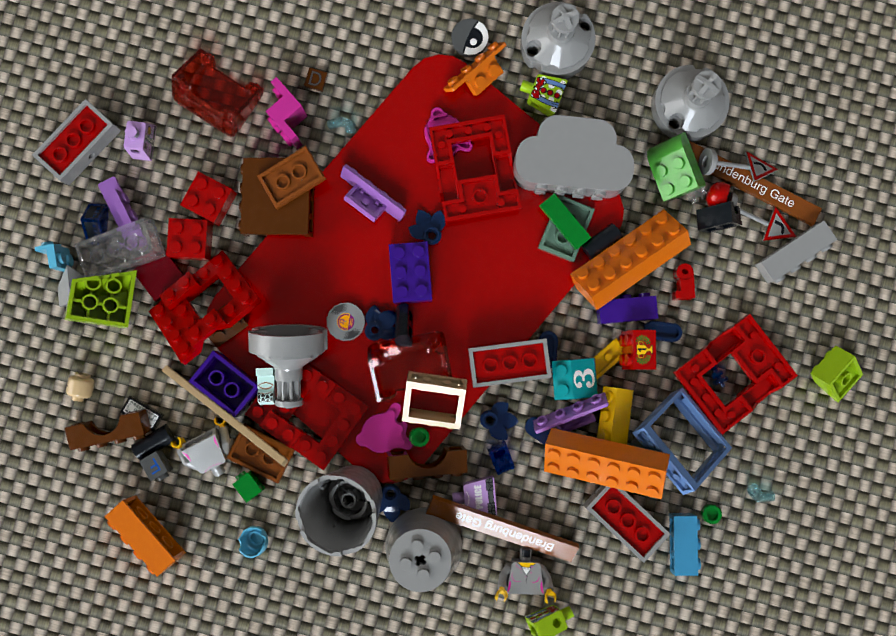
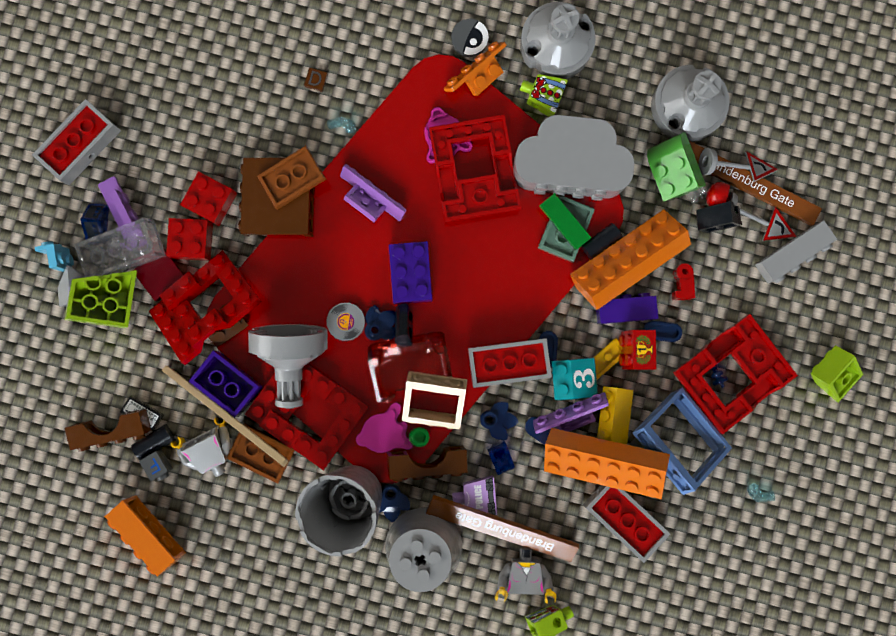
(80, 386): tan head -> none
(139, 137): lavender torso -> none
(213, 94): clear red windscreen -> none
(248, 485): green brick -> none
(253, 541): medium azure hair -> none
(266, 386): light aqua leg -> none
(285, 114): dark pink bracket -> none
(428, 224): dark blue plate -> none
(684, 544): dark azure brick -> none
(711, 514): green tile -> none

